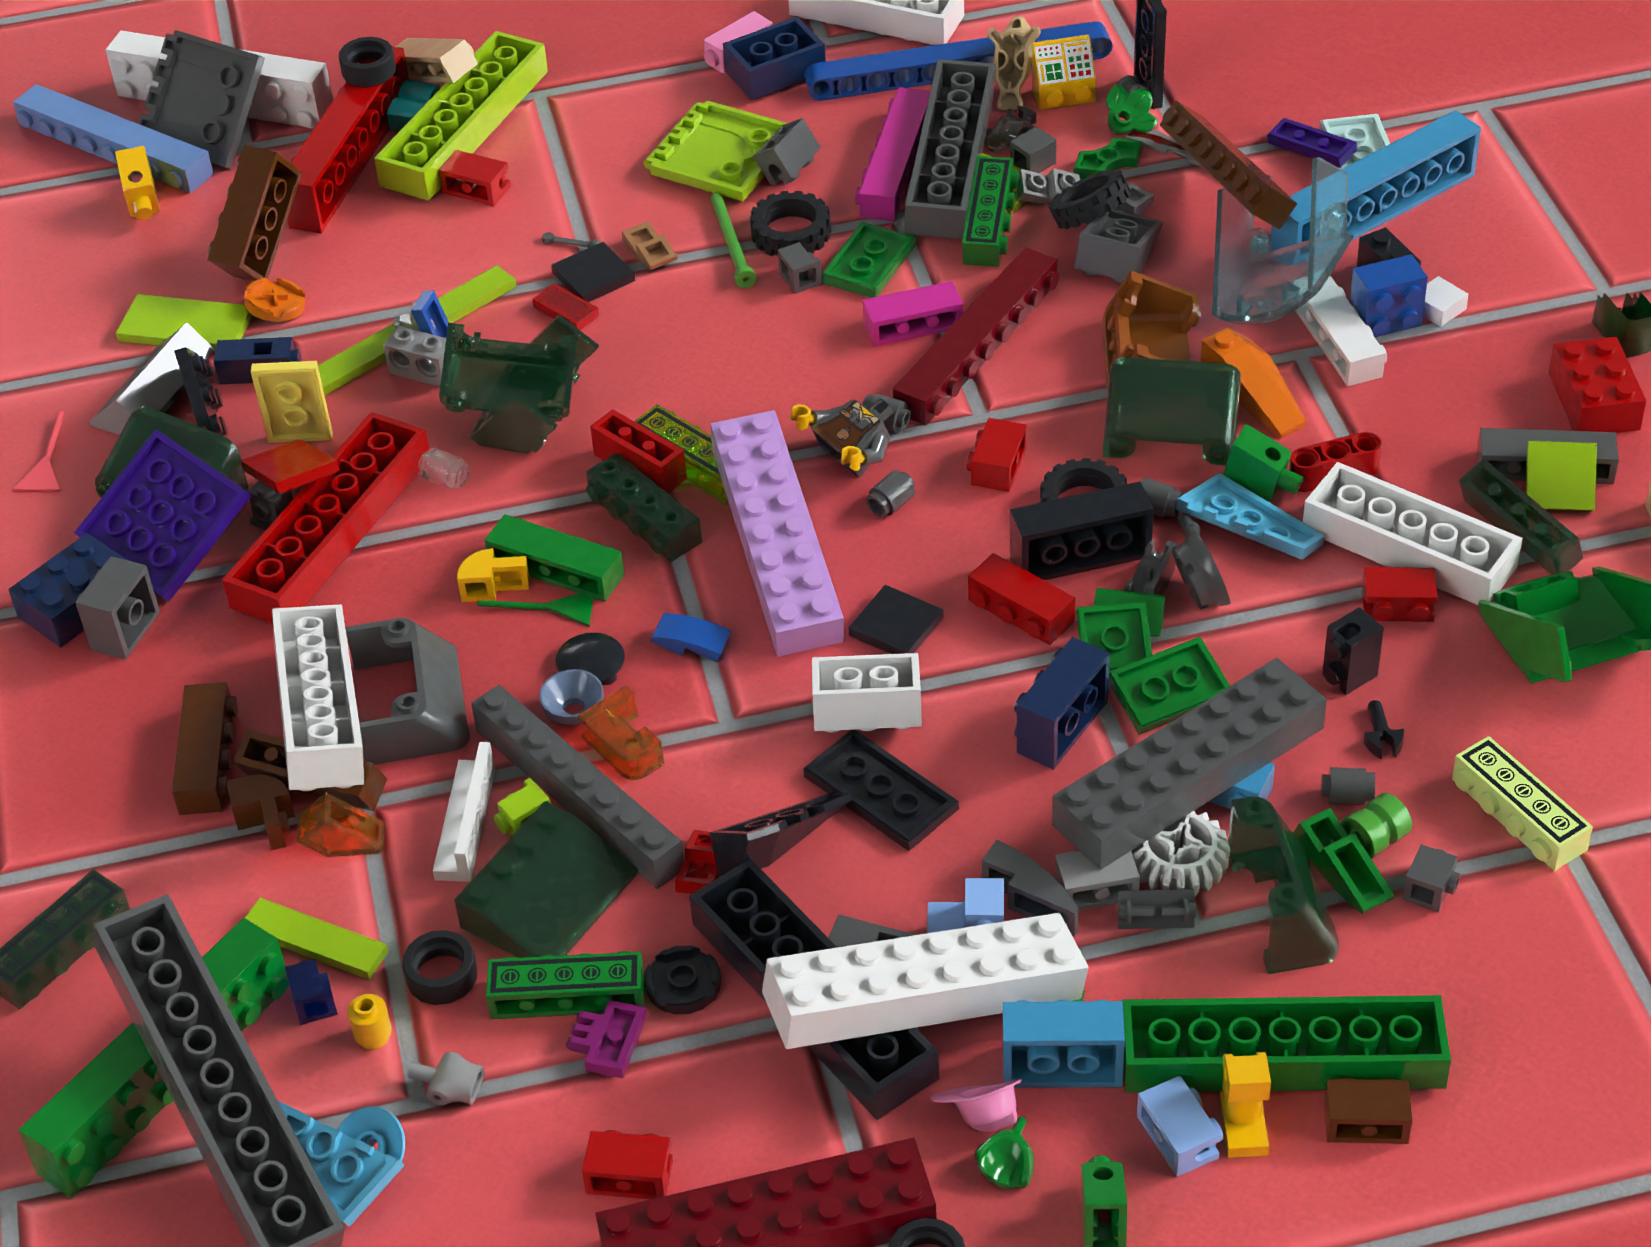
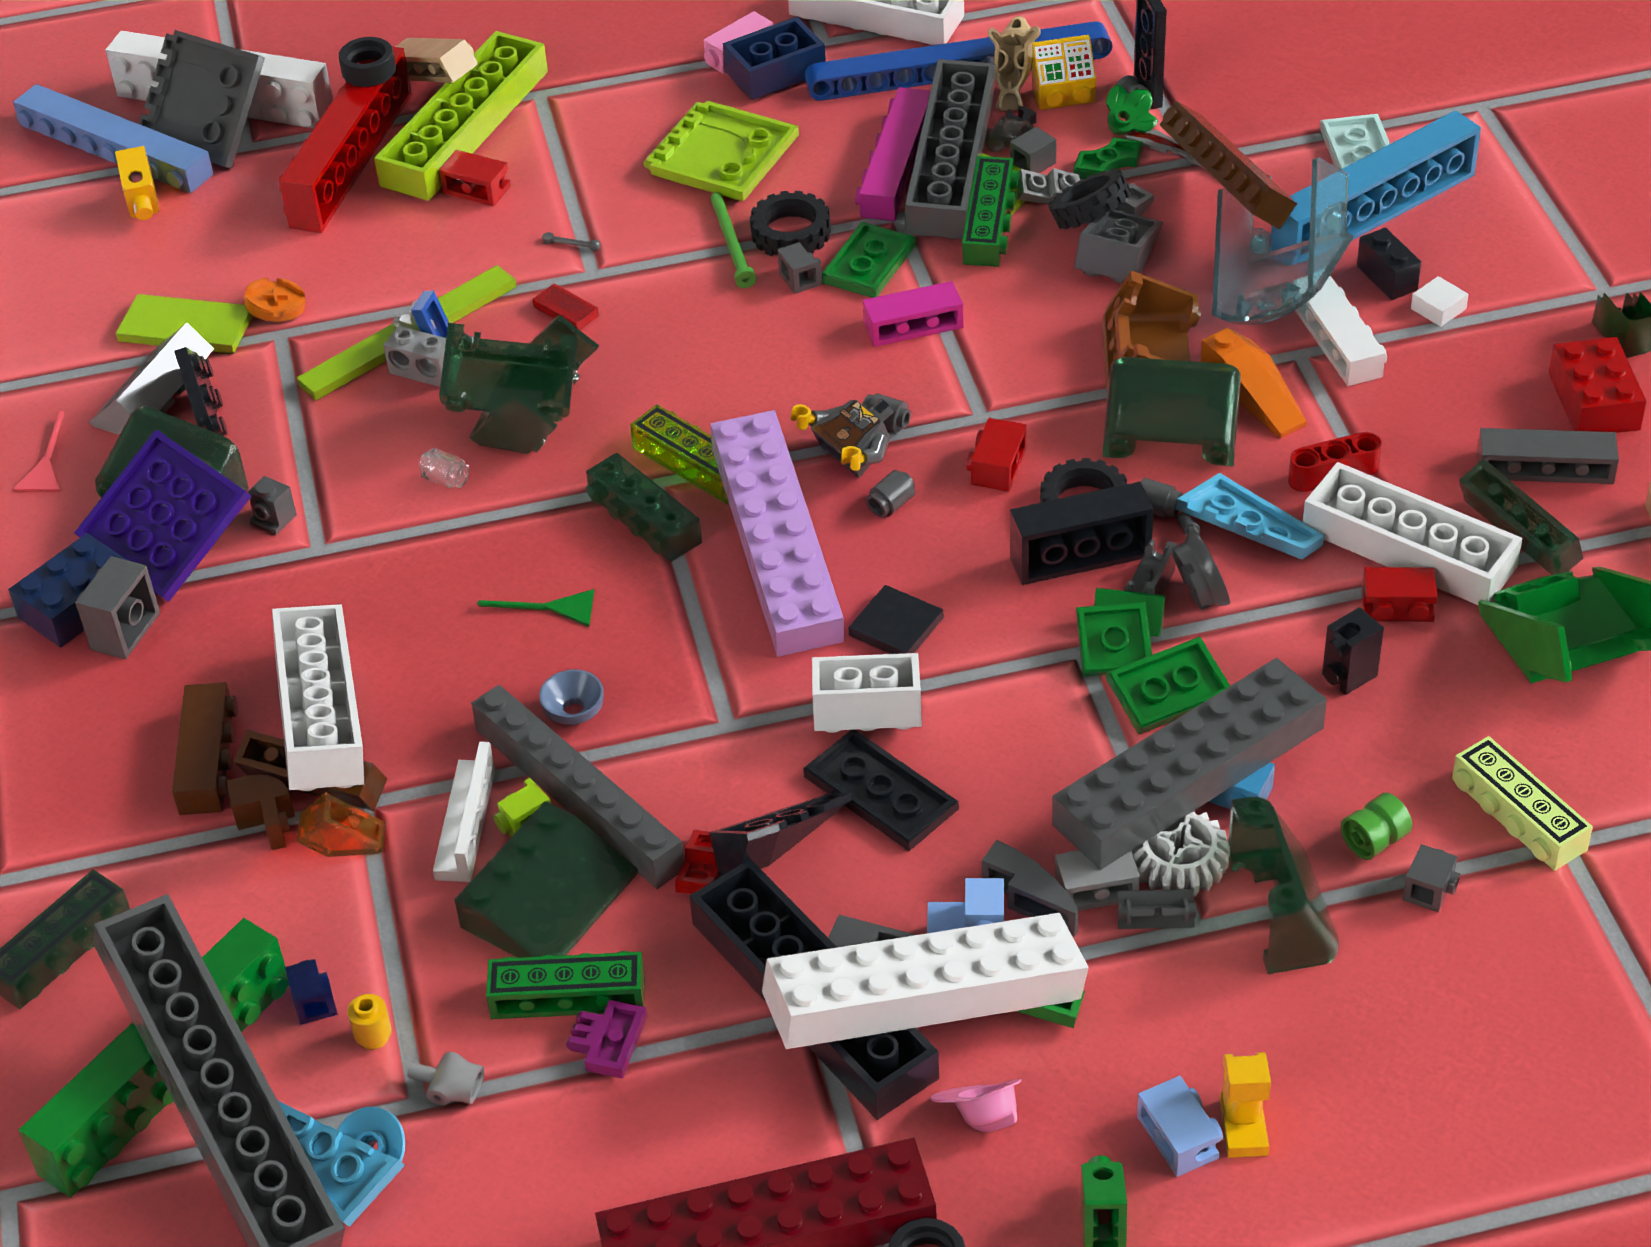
(235, 357): dark blue brick -> none
(254, 214): reddish brown brick -> none
(290, 466): red tile -> none
(292, 401): light yellow tile -> none
(319, 939): lime tile -> none
(327, 519): red brick -> none
(410, 100): teal brick -> none
(422, 720): dark grey windscreen -> none
(433, 945): black tyre -> none
(484, 575): yellow brick -> none
(558, 557): green brick -> none
(592, 653): black dish -> none
(593, 272): black tile -> none
(617, 740): clear orange piece -> none
(627, 1165): red brick -> none
(641, 447): red brick -> none
(648, 246): medium nougat slope -> none
(682, 980): black tile -> none
(698, 635): blue slope -> none
(787, 152): dark grey brick -> none
(977, 334): dark red brick -> none
(1007, 1157): green piece -> none
(1021, 598): red brick -> none
(1062, 702): dark blue brick -> none
(1063, 1043): dark azure brick -> none
(1261, 465): green torso -> none
(1301, 1037): green brick -> none
(1312, 142): dark purple tile -> none
(1343, 861): green slope -> none
(1348, 786): dark grey brick -> none
(1367, 1111): reddish brown brick -> none
(1381, 732): black bar -> none
(1390, 294): blue brick -> none
(1561, 475): lime tile -> none

